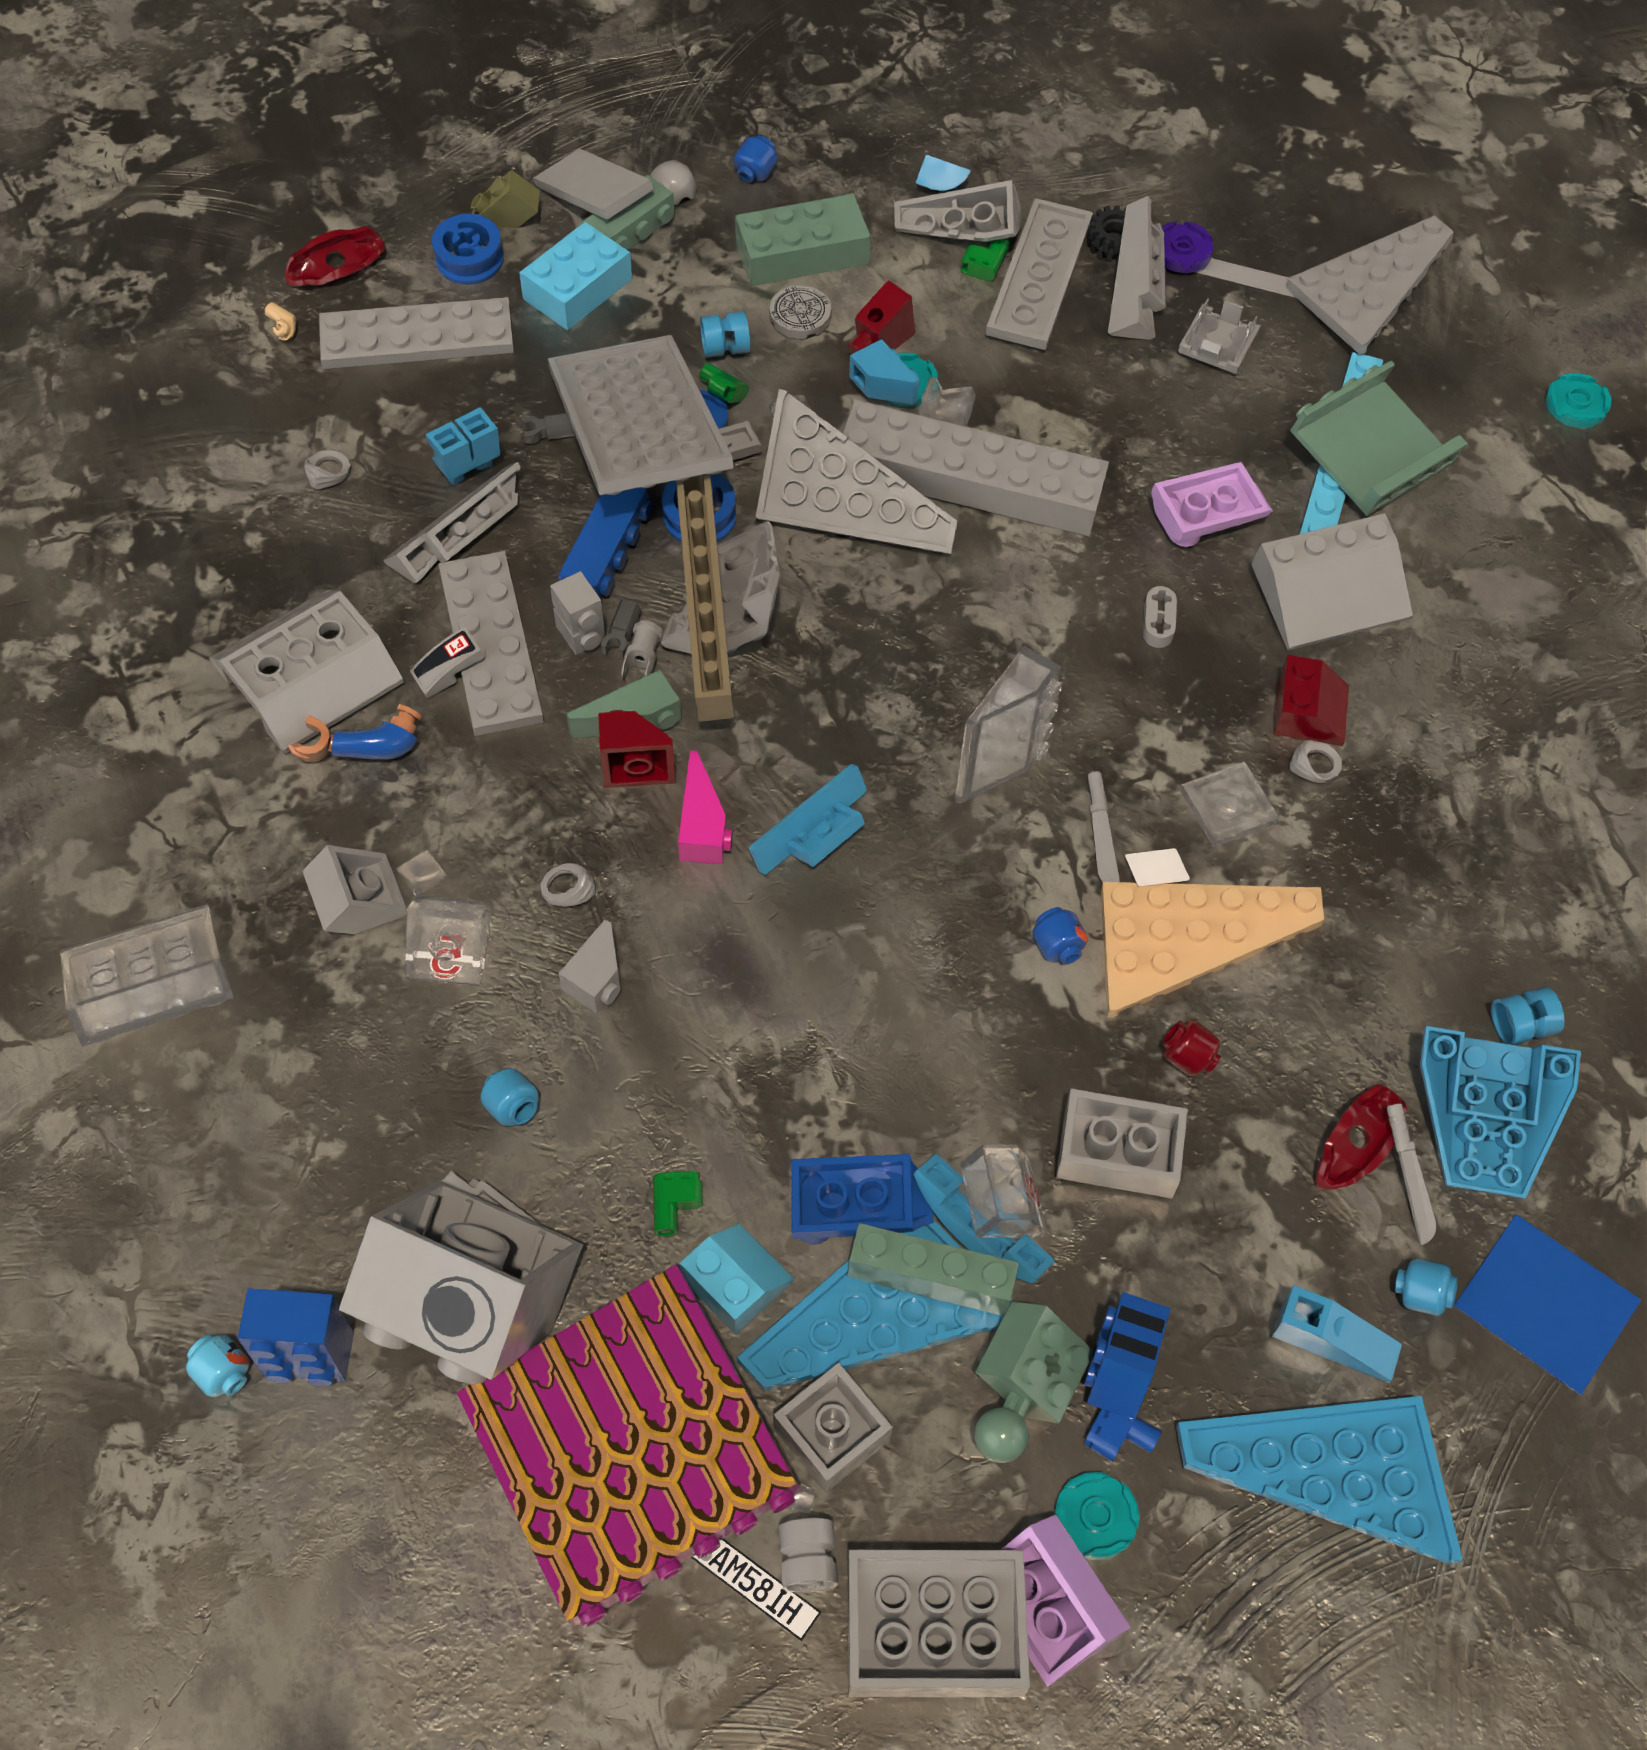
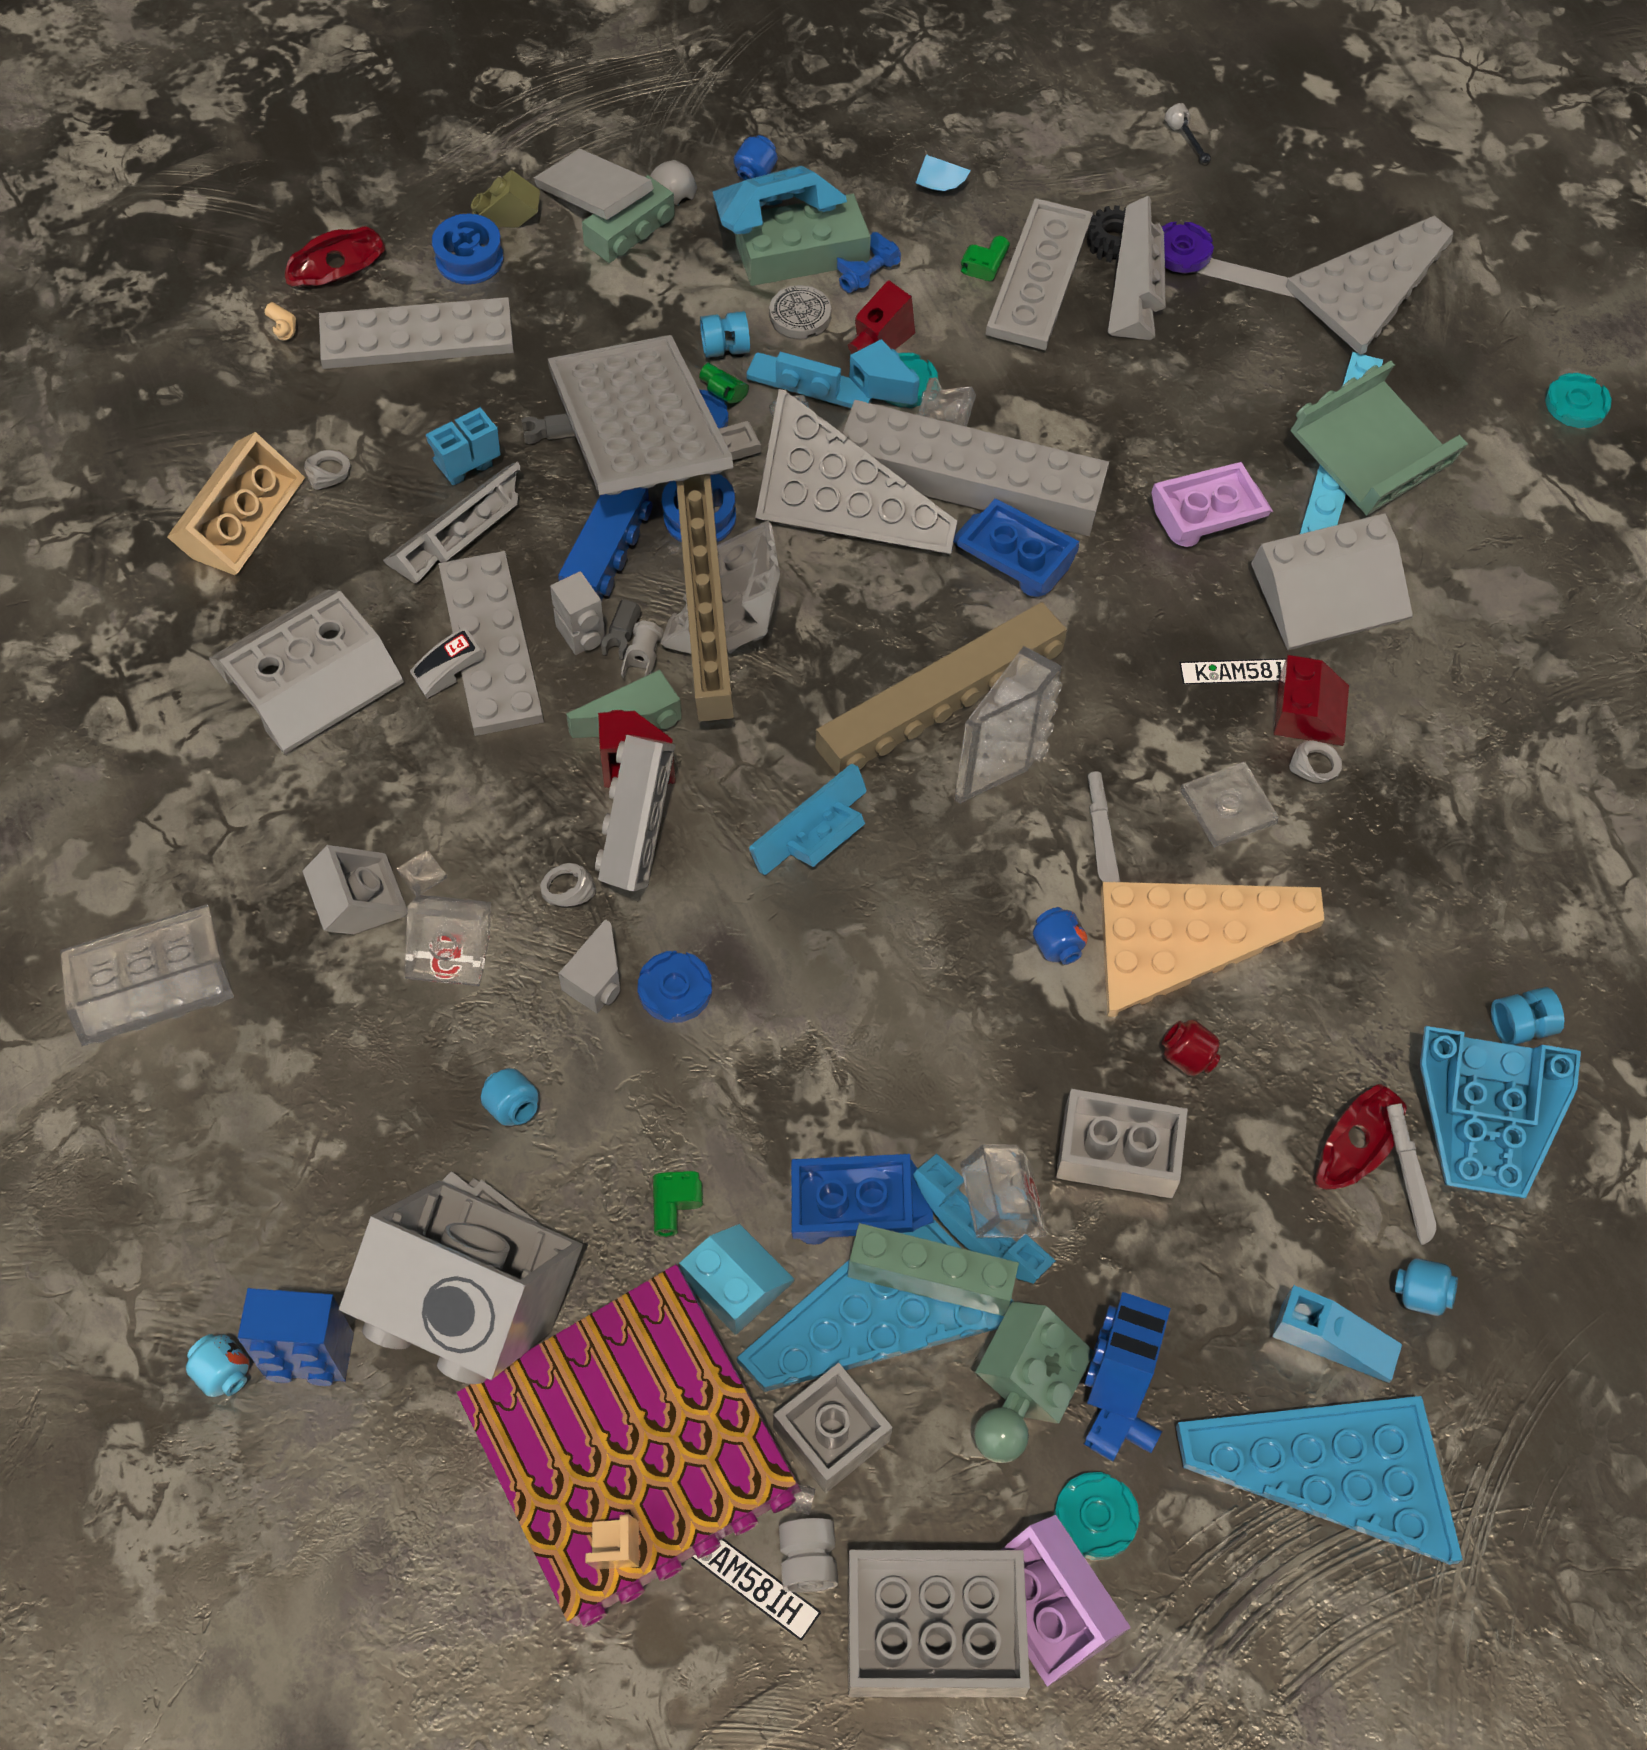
(237, 505): none -> tan slope
(383, 742): blue piece -> none
(576, 275): medium azure brick -> none
(614, 1543): none -> tan panel
(635, 812): none -> light grey slope
(674, 986): none -> blue tile
(703, 820): dark pink slope -> none
(741, 202): none -> dark azure wedge
(805, 378): none -> dark azure bracket
(857, 273): none -> blue piece
(936, 690): none -> dark tan brick
(968, 214): light grey wedge -> none
(1019, 546): none -> blue slope
(1153, 616): light grey beam -> none
(1157, 867): white sticker -> none
(1179, 119): none -> hinge
(1220, 338): light grey piece -> none
(1231, 671): none -> sticker
(1548, 1304): blue piece -> none

